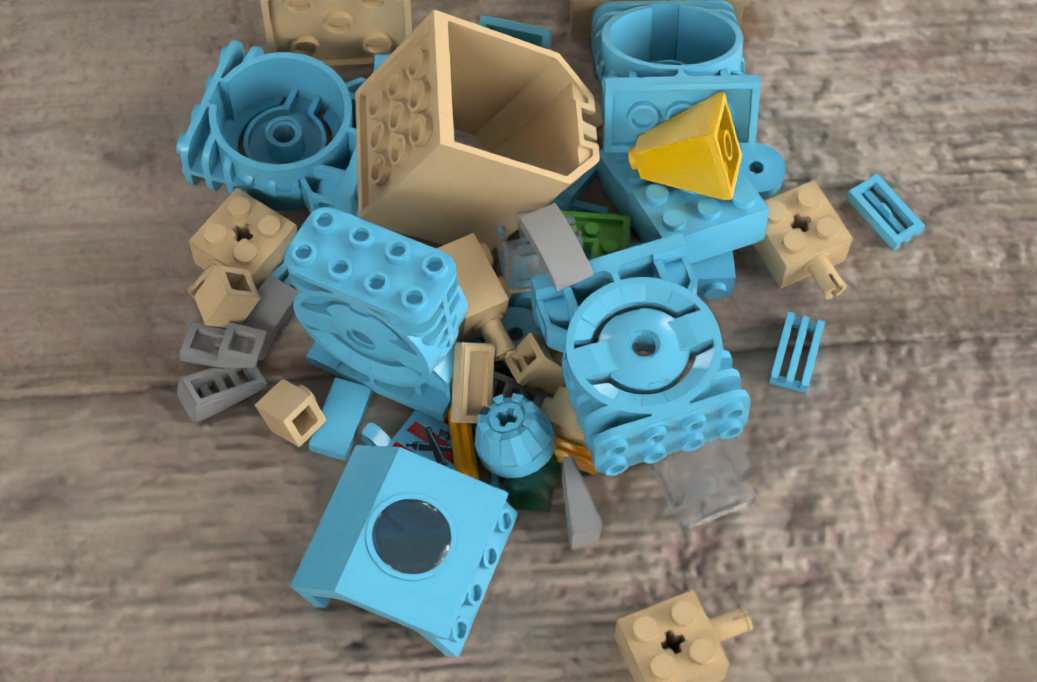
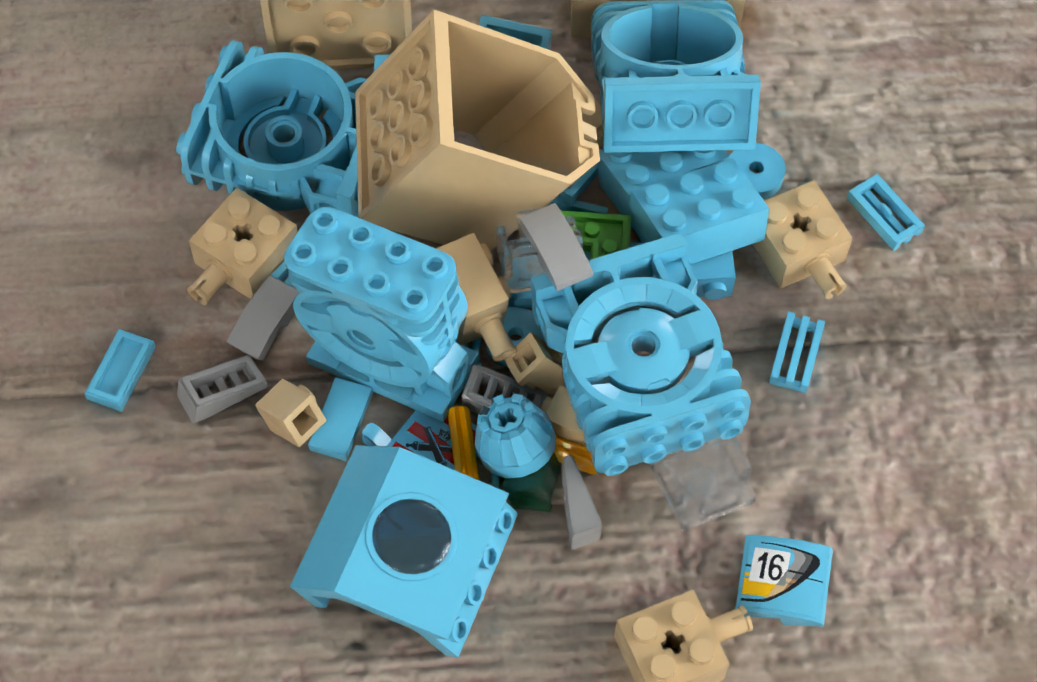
(120, 370): none -> medium azure tile
(223, 348): light grey slope -> none
(226, 296): tan brick -> none
(471, 380): tan tile -> none
(692, 150): yellow slope -> none
(785, 580): none -> medium azure slope

